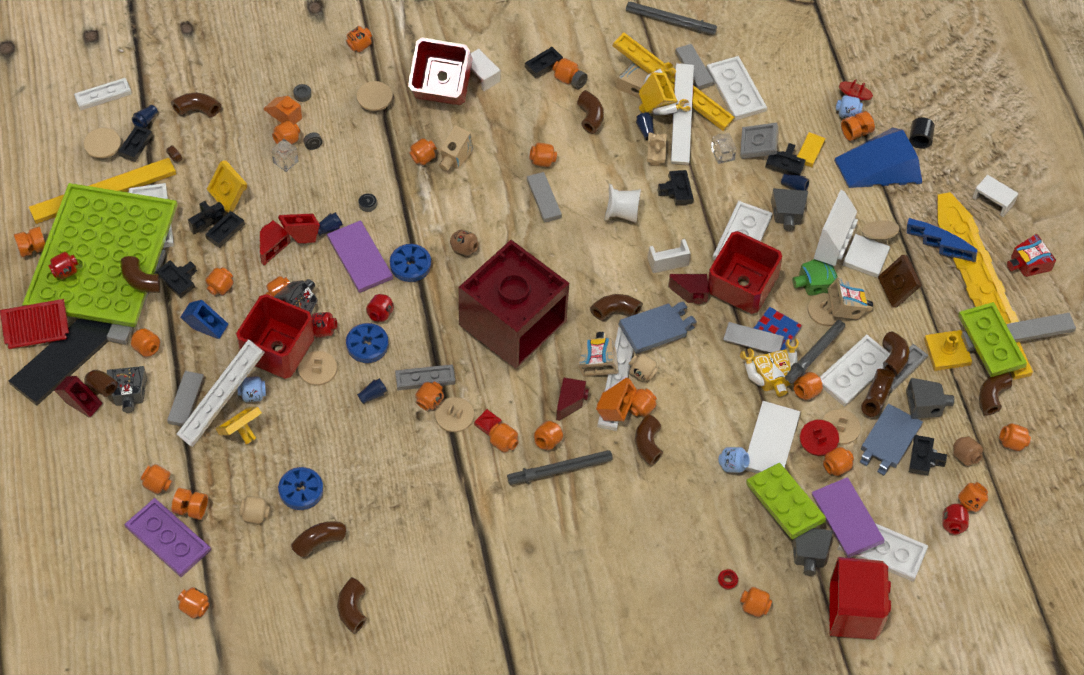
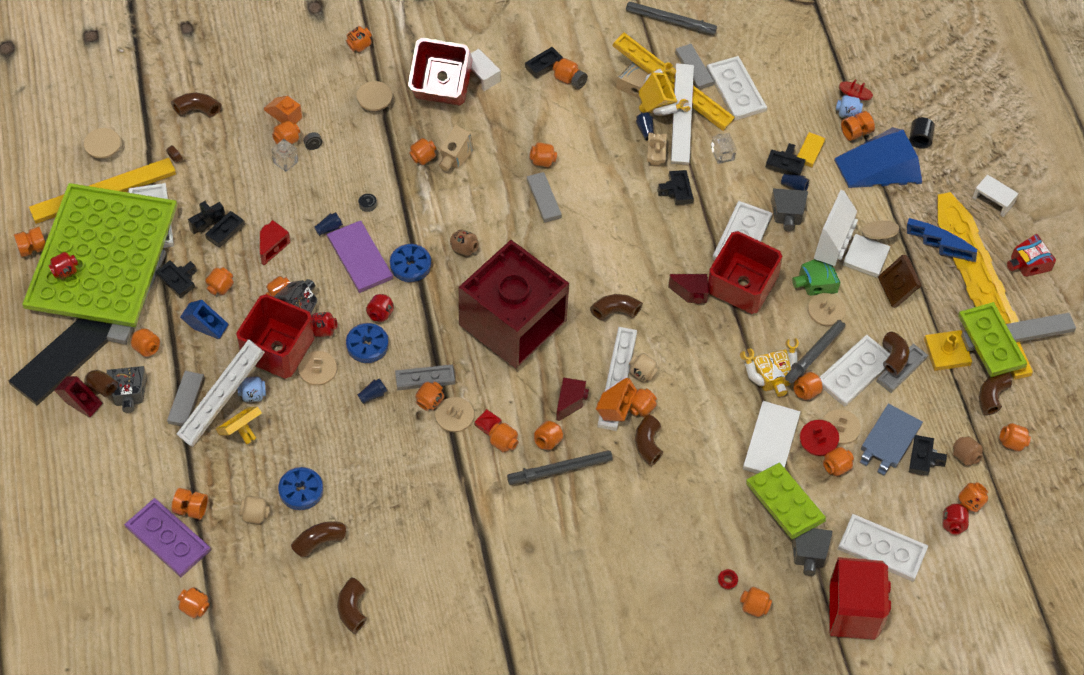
(34, 324): red window -> none
(102, 94): white tile -> none
(135, 143): black plate -> none
(137, 278): reddish brown cylinder -> none
(144, 116): dark blue cone -> none
(156, 479): orange head -> none
(226, 186): yellow tile -> none
(300, 227): red slope -> none
(302, 92): dark grey tile -> none
(594, 111): reddish brown cylinder -> none
(598, 356): torso -> none
(623, 204): white hat -> none
(656, 326): sand blue tile -> none
(669, 259): white panel -> none
(734, 459): light blue head -> none
(753, 338): light grey tile -> none
(759, 140): light grey tile -> none
(778, 324): blue tile -> none
(848, 299): tan torso -> none
(848, 517): medium lavender tile -> none
(878, 392): reddish brown cylinder -> none
(927, 398): dark grey torso -> none

